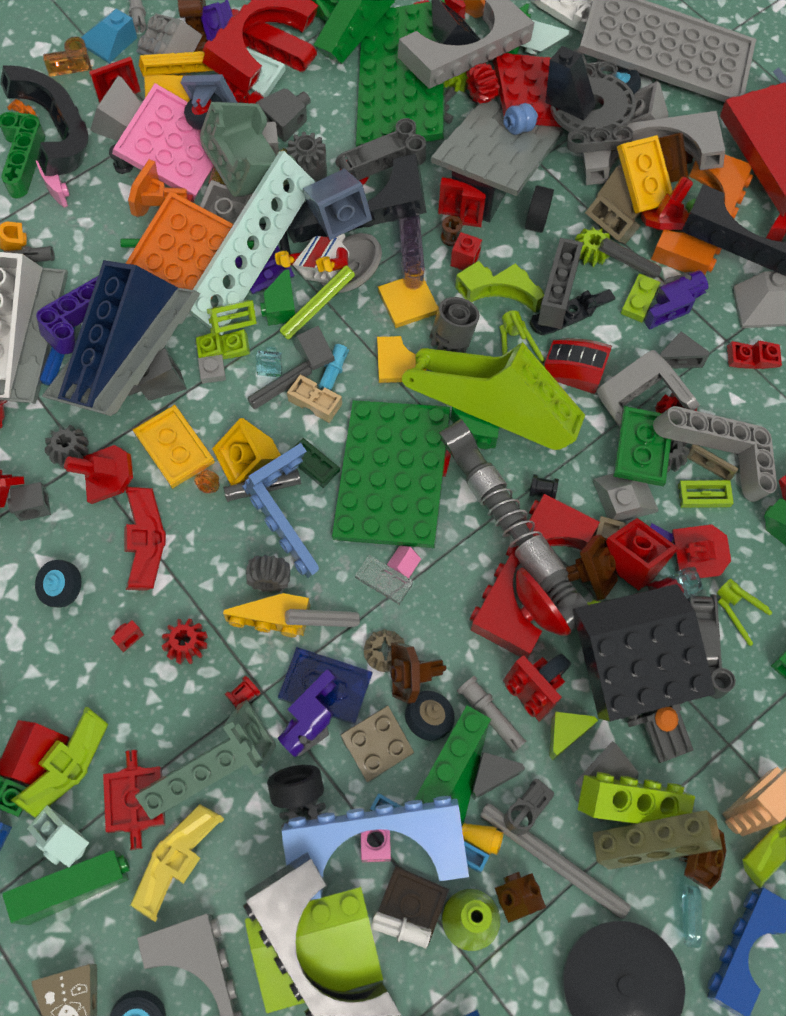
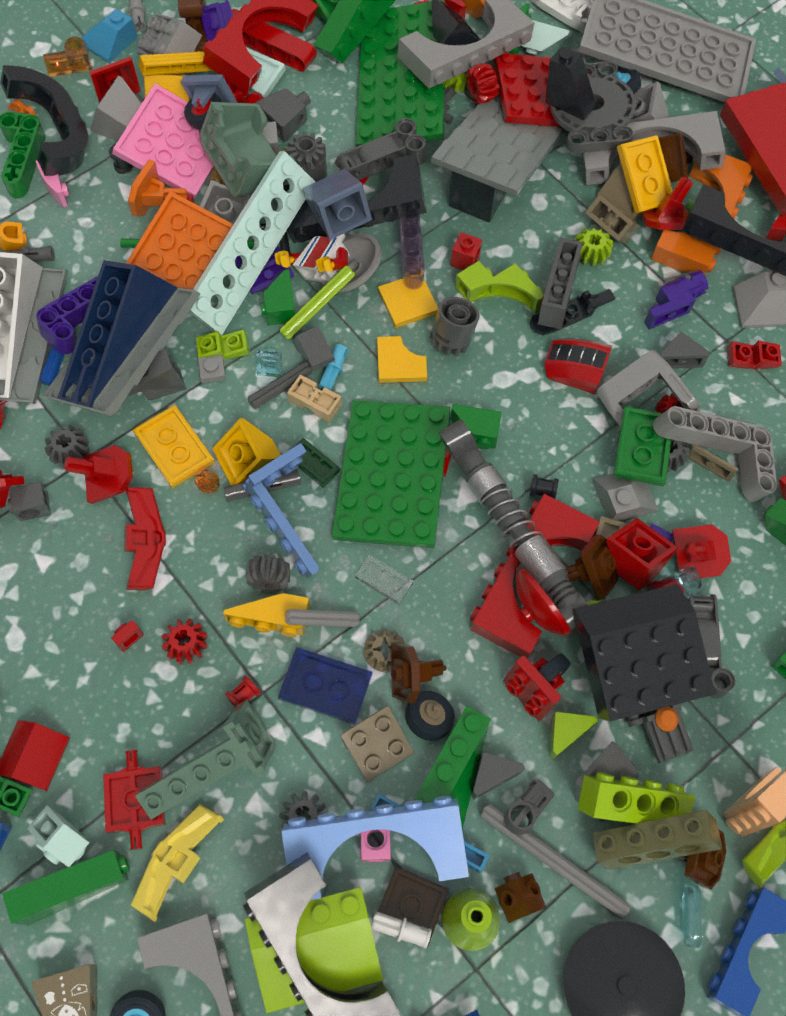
(58, 583): black wheel -> none
(64, 765): lime plate -> none
(214, 319): lime tile -> none
(295, 786): black tyre -> none
(311, 717): dark purple plate -> none
(404, 560): bright pink slope -> none
(448, 232): reddish brown bush -> none
(461, 201): red slope -> none
(483, 703): light grey pin -> none
(483, 837): yellow cone -> none
(502, 390): lime piece -> none
(515, 326): lime plant -> none
(520, 118): medium blue piece -> none
(539, 208): black tyre -> none
(630, 258): dark grey axle -> none
(640, 297): lime plate -> none
(705, 503): lime tile -> none
(733, 594): lime plant -> none

